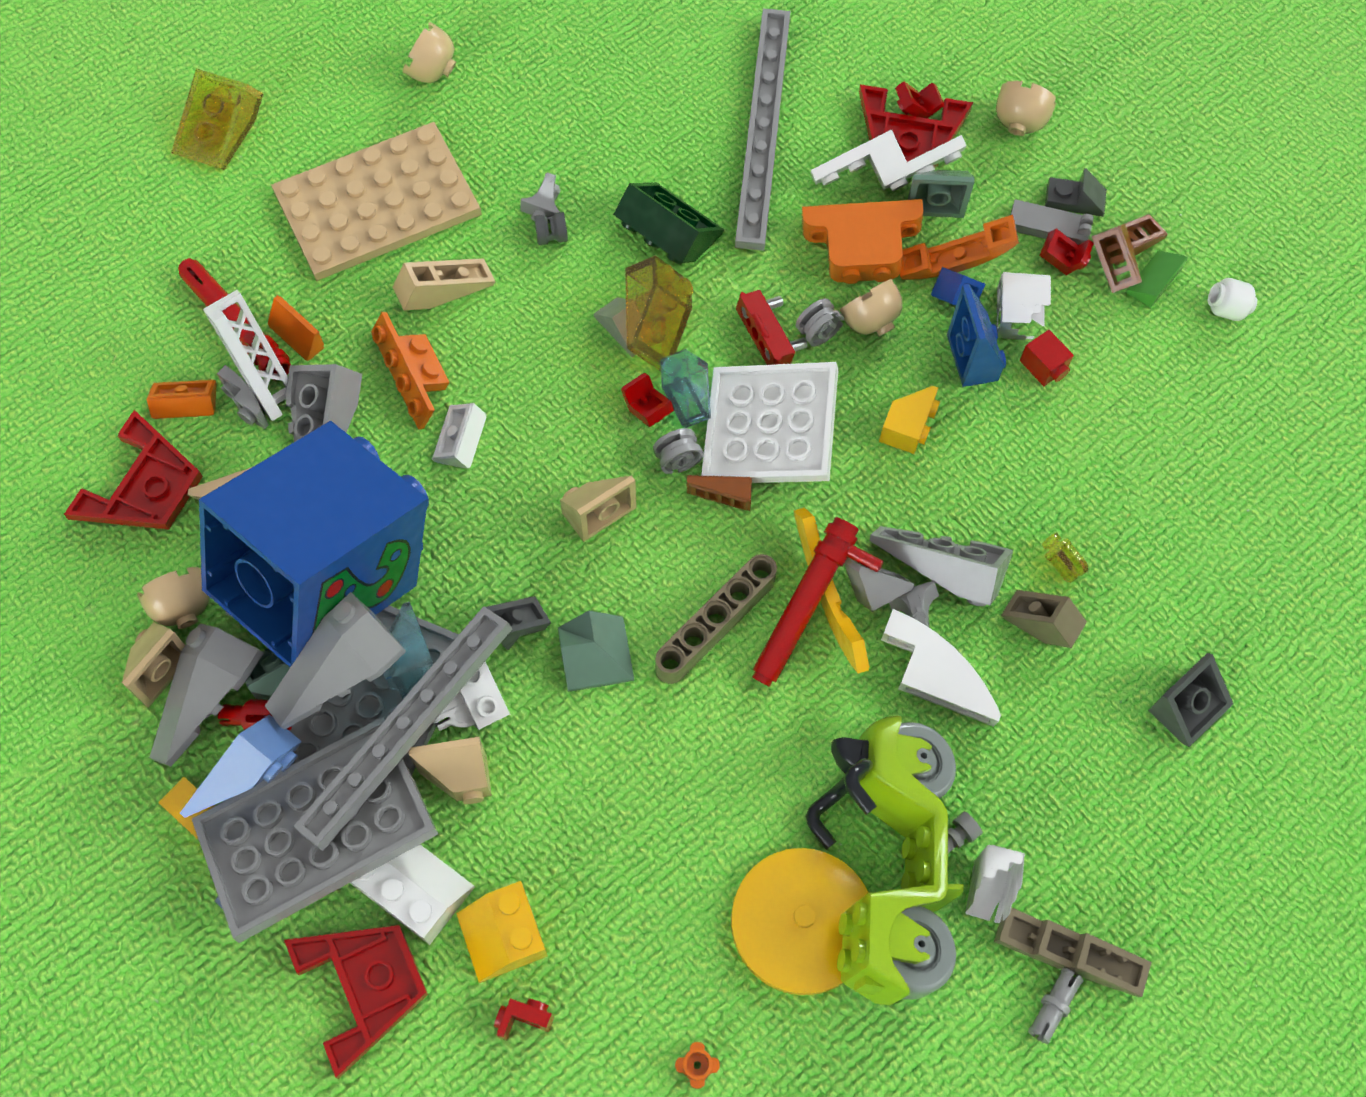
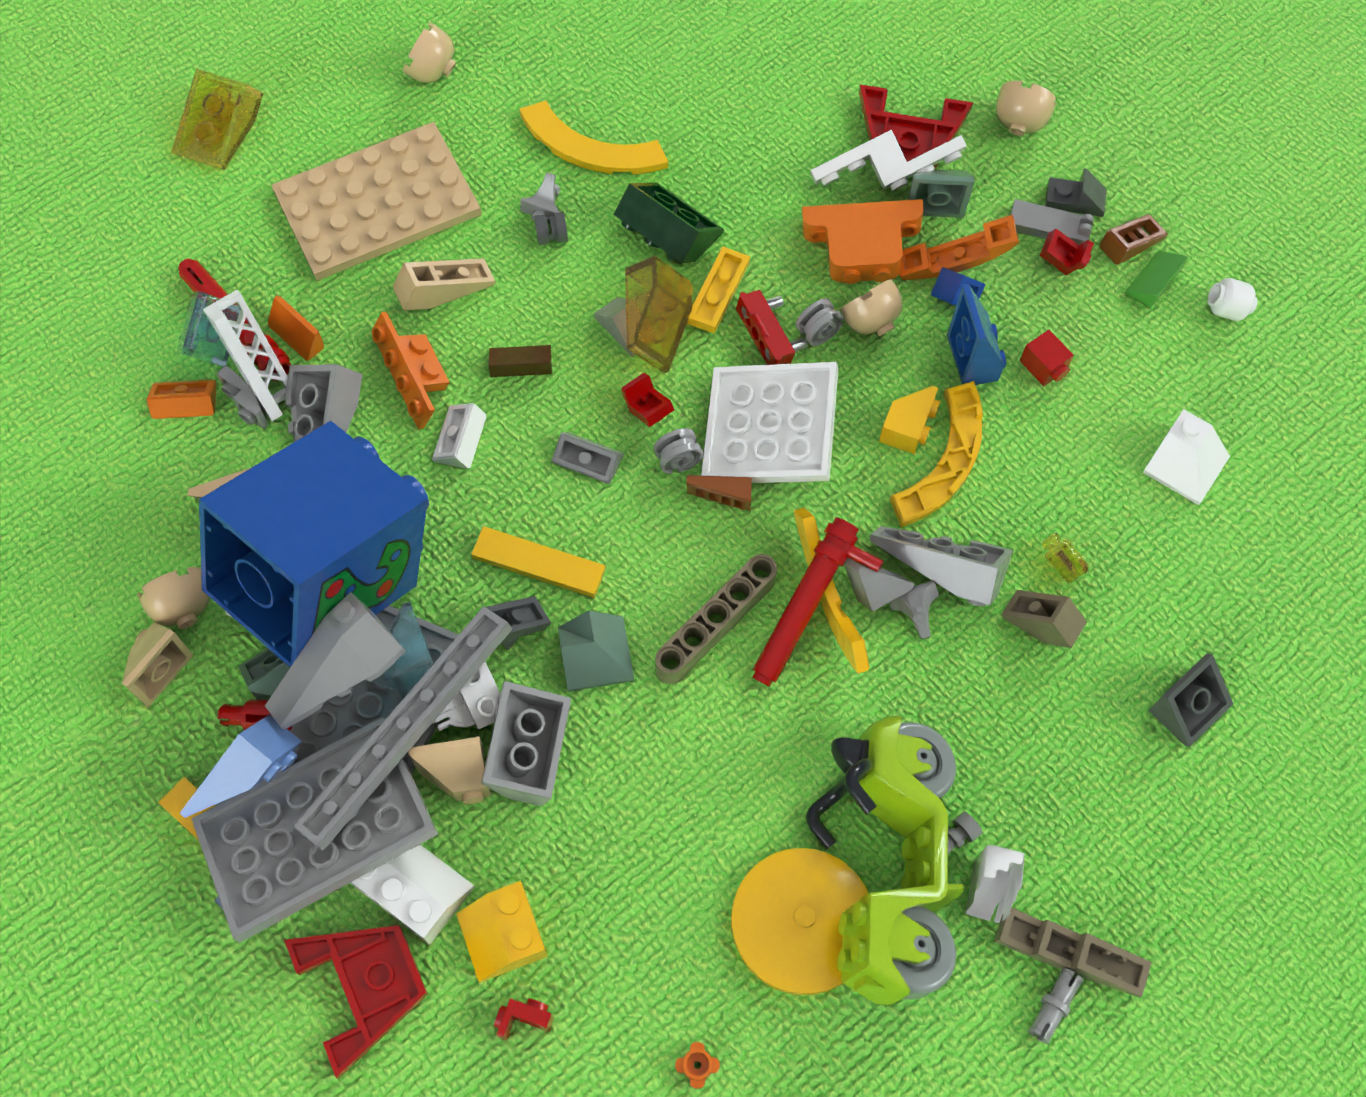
(151, 489): red wing -> none
(198, 335): none -> clear light blue slope
(203, 676): light grey wedge -> none
(520, 361): none -> reddish brown slope
(526, 743): none -> light grey slope
(538, 562): none -> yellow tile
(587, 457): none -> light grey slope
(589, 152): none -> yellow tile
(598, 504): tan slope -> none
(687, 386): clear light blue slope -> none
(718, 289): none -> yellow plate
(762, 130): light grey plate -> none
(920, 103): red bracket -> none
(939, 671): white slope -> none
(955, 464): none -> yellow tile
(1021, 300): white piece -> none
(1107, 262): slope -> none
(1188, 458): none -> white slope

